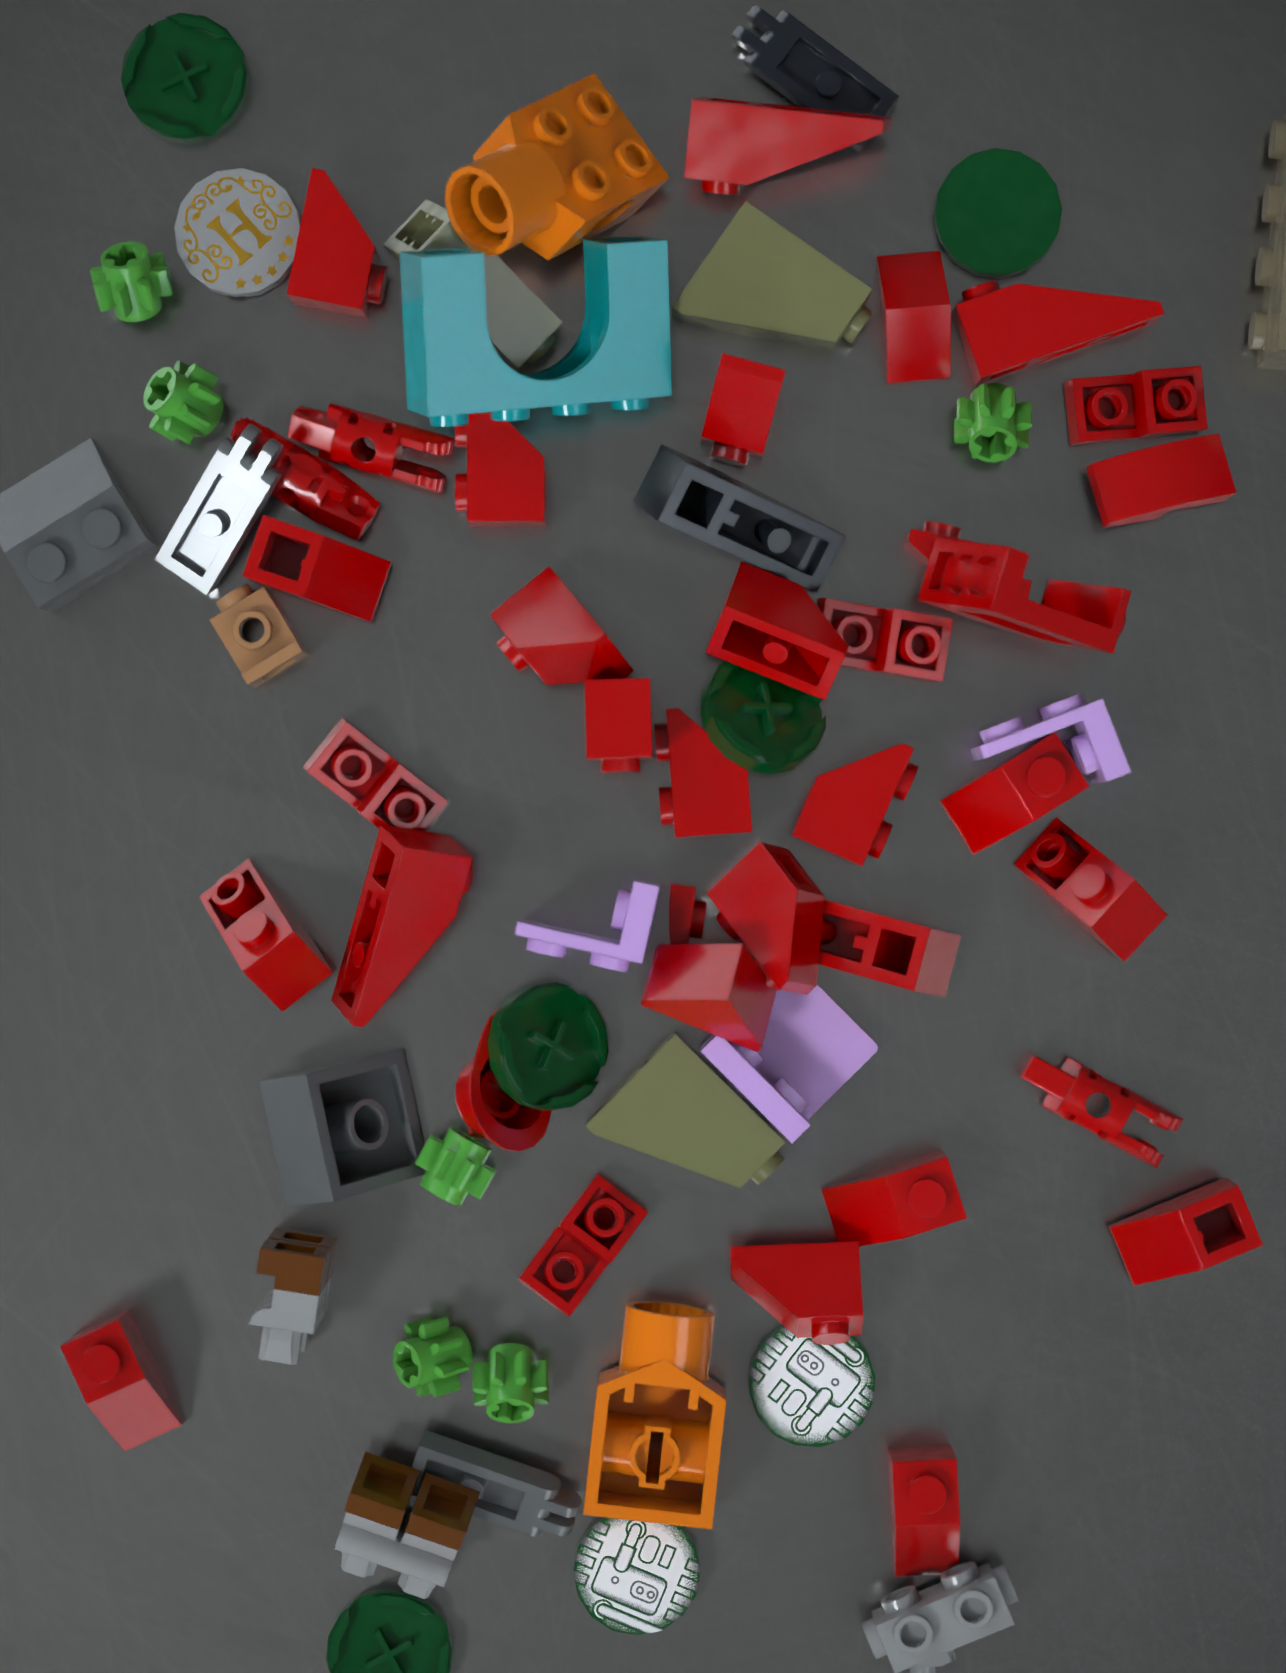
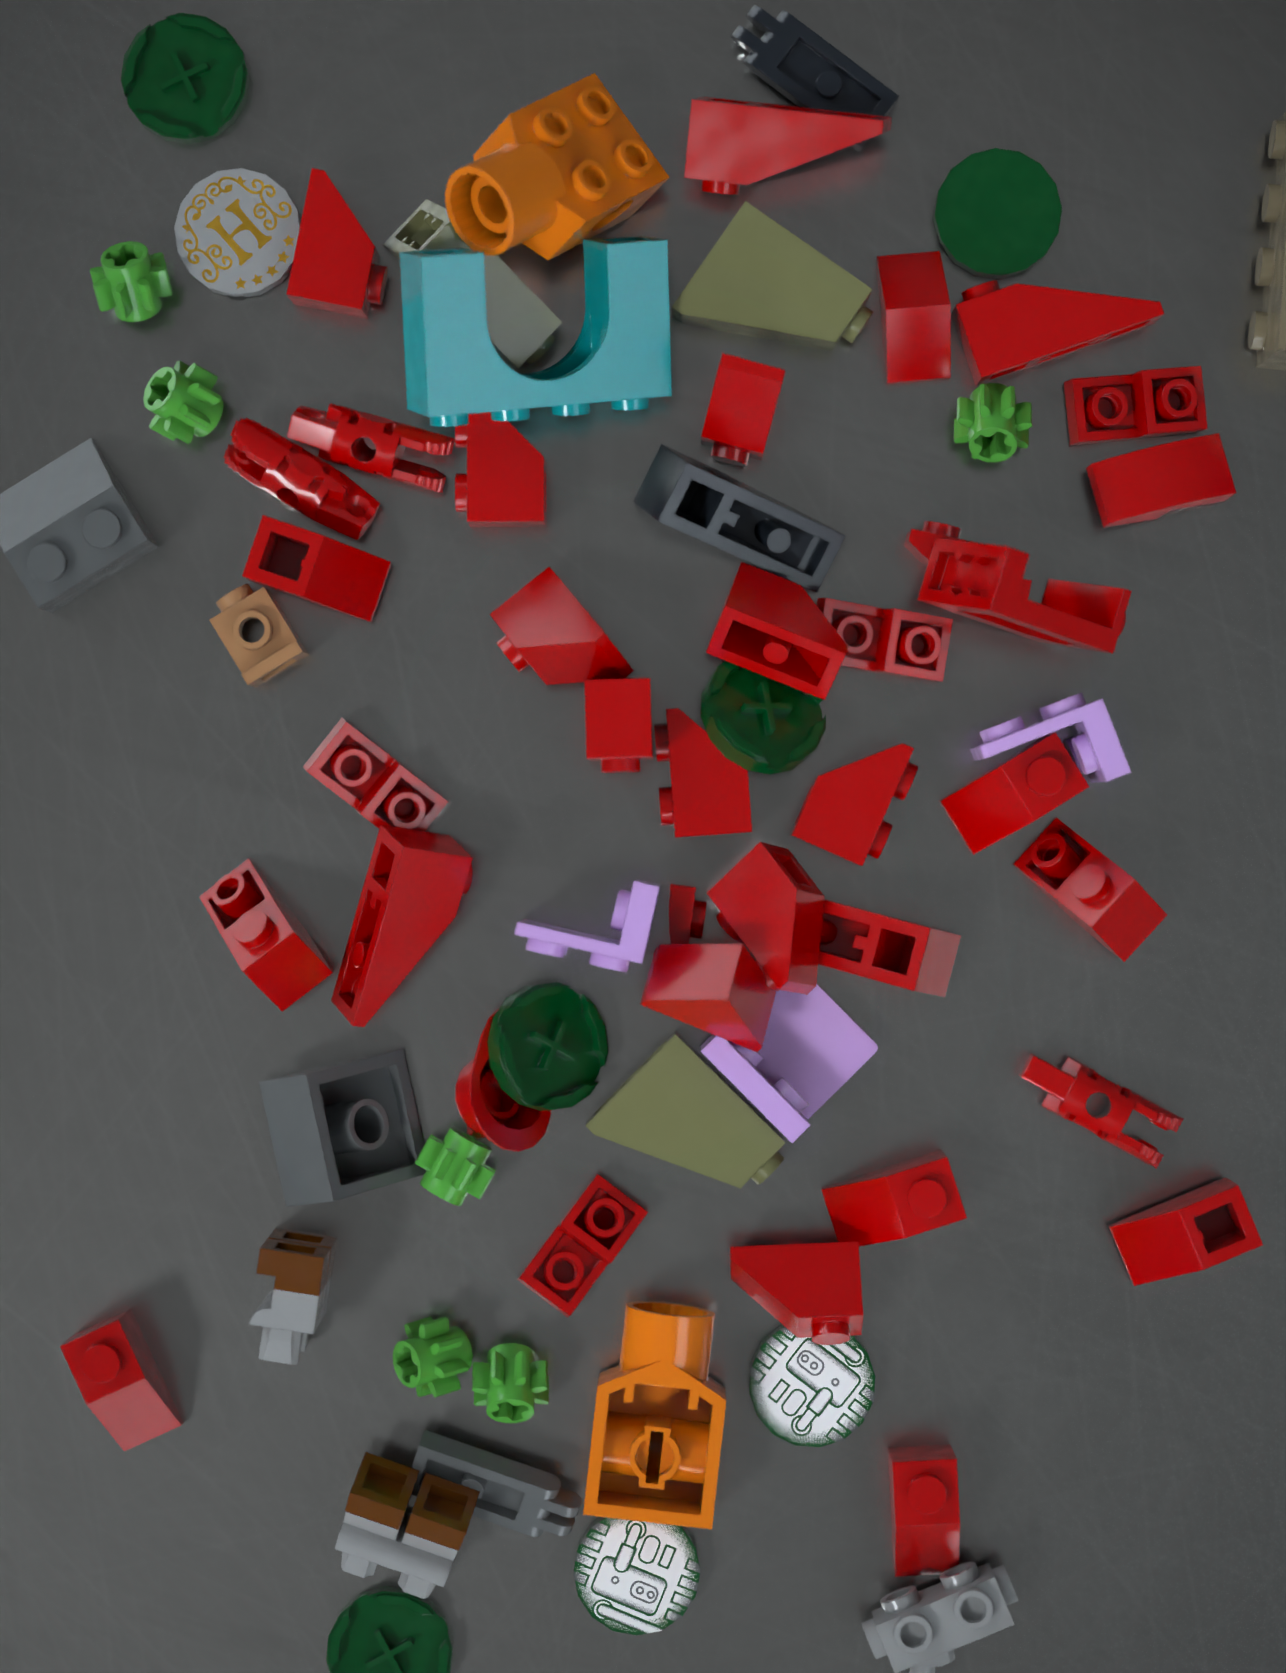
(221, 510): hinge -> none

